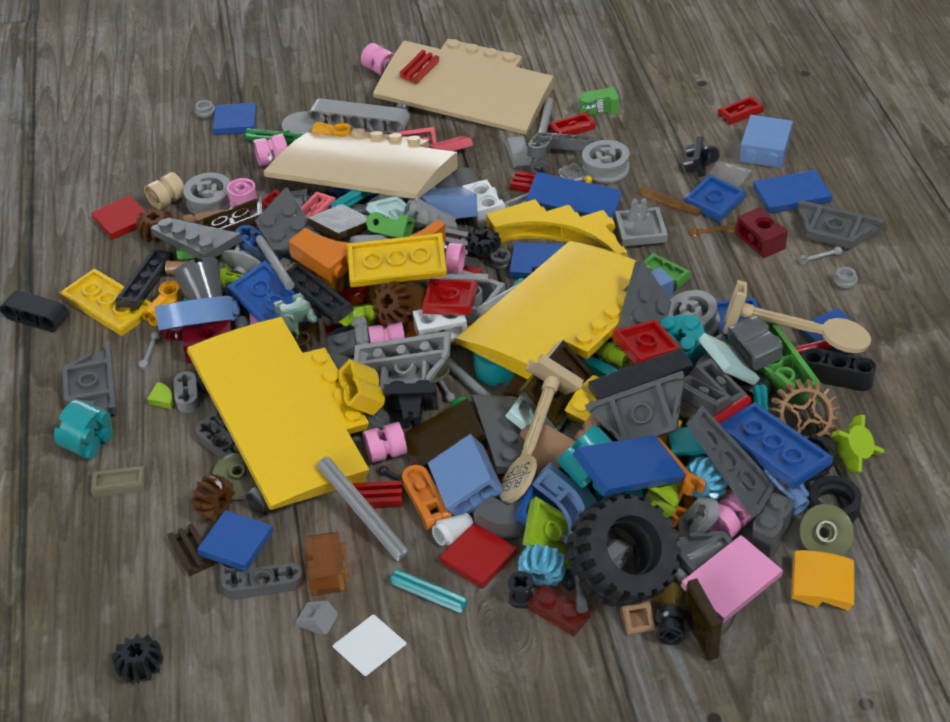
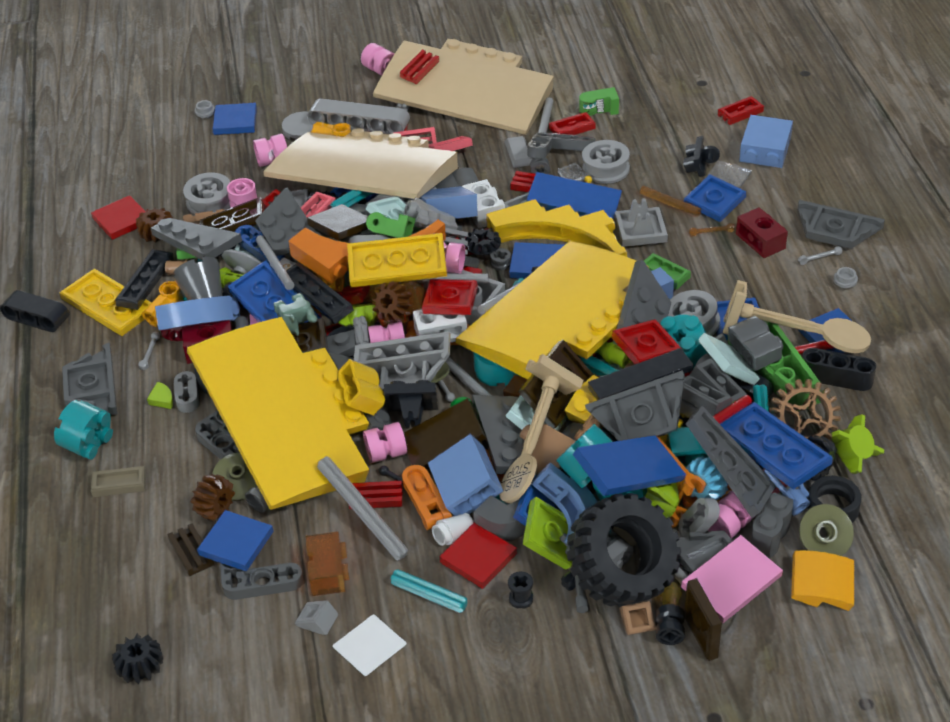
(165, 190): tan wheel -> none
(254, 134): green pin -> none
(543, 564): medium azure gear -> none
(558, 610): clear red plate -> none
(785, 191): blue tile -> none

